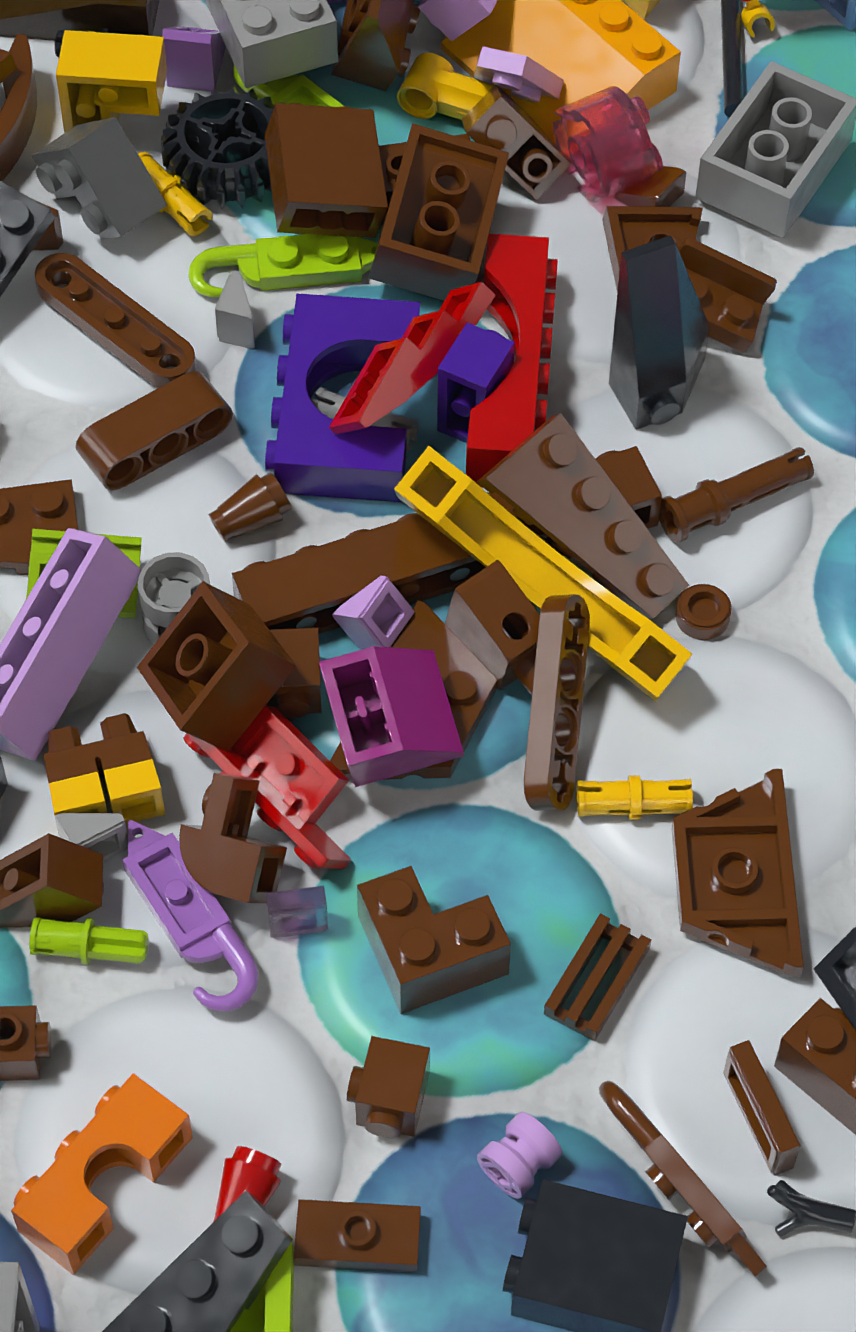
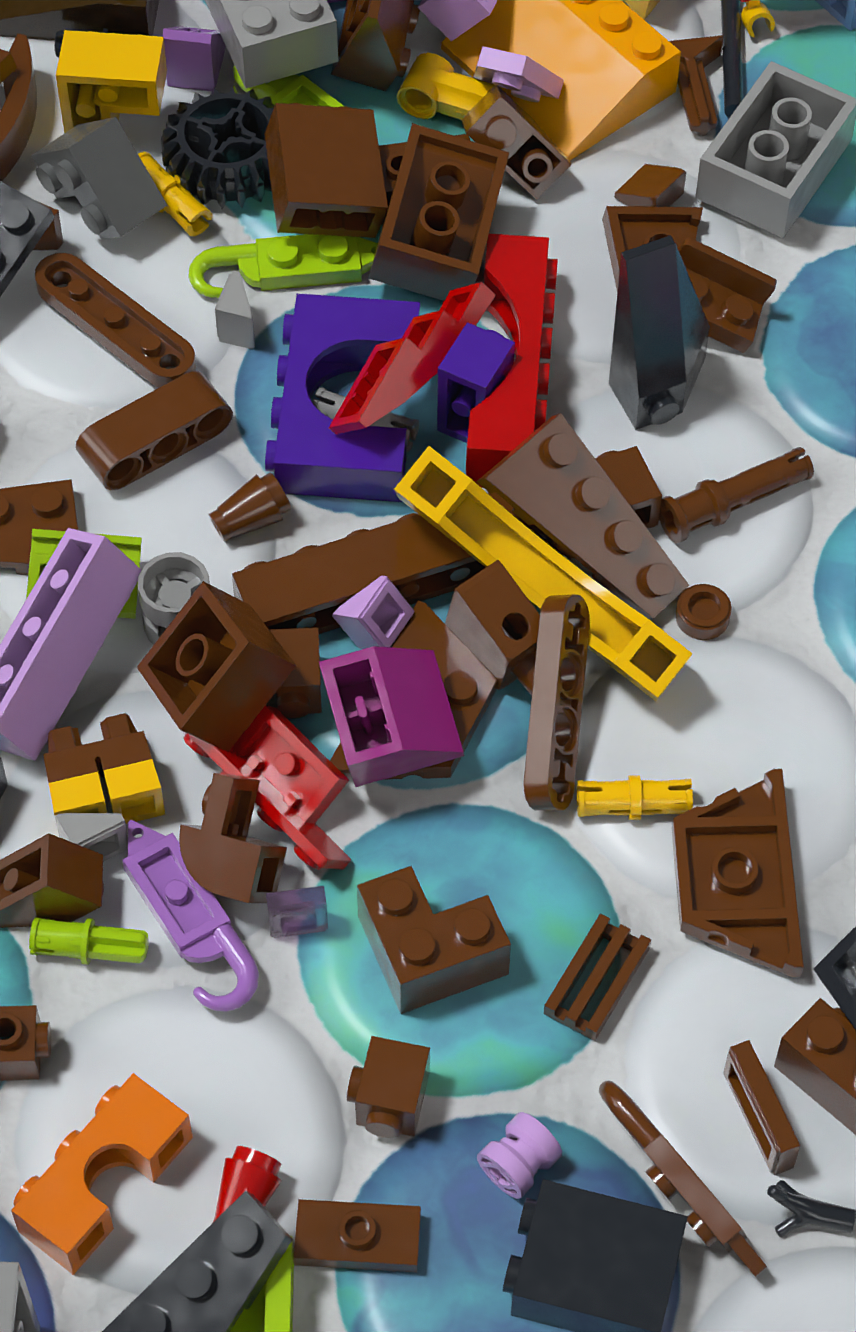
(607, 142): clear pink brick -> none
(692, 81): none -> reddish brown piece

